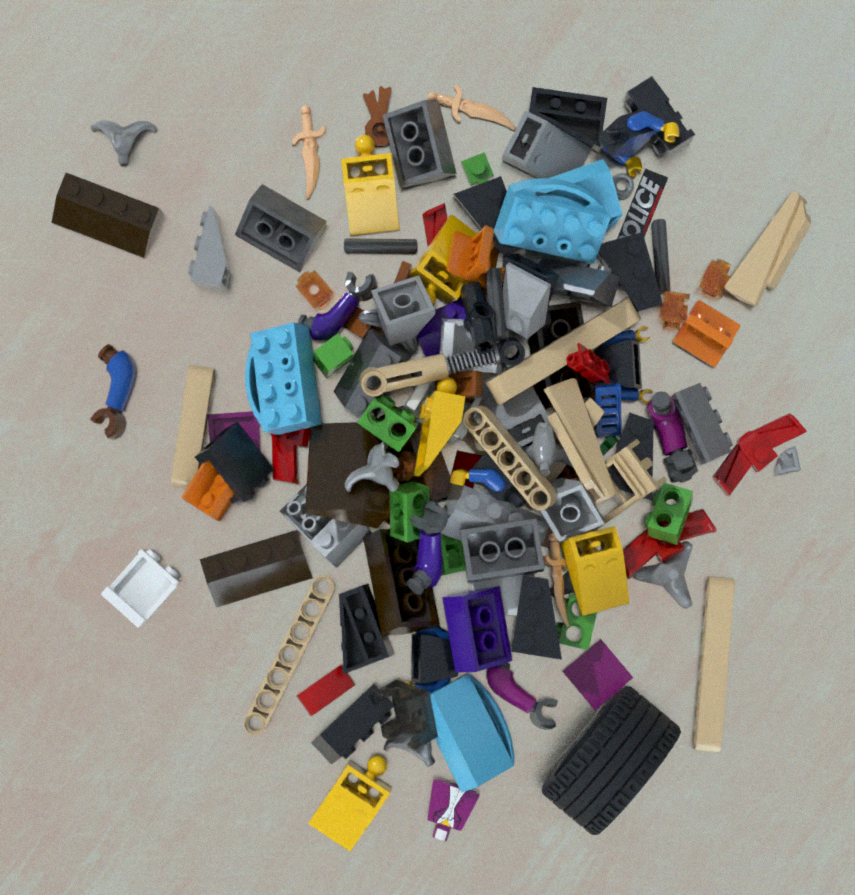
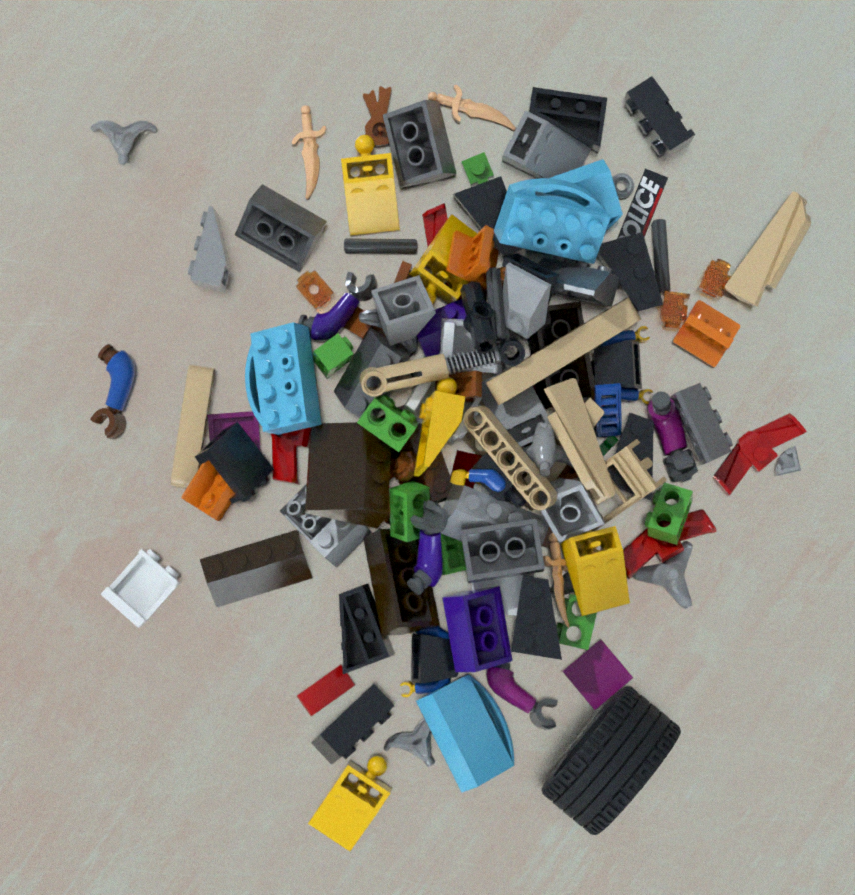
(105, 215): dark brown slope -> none
(281, 664): tan beam -> none
(377, 469): light grey piece -> none
(412, 713): clear smoke panel -> none
(449, 807): magenta torso -> none
(589, 364): red hinge -> none
(631, 133): torso -> none
(714, 664): tan beam -> none

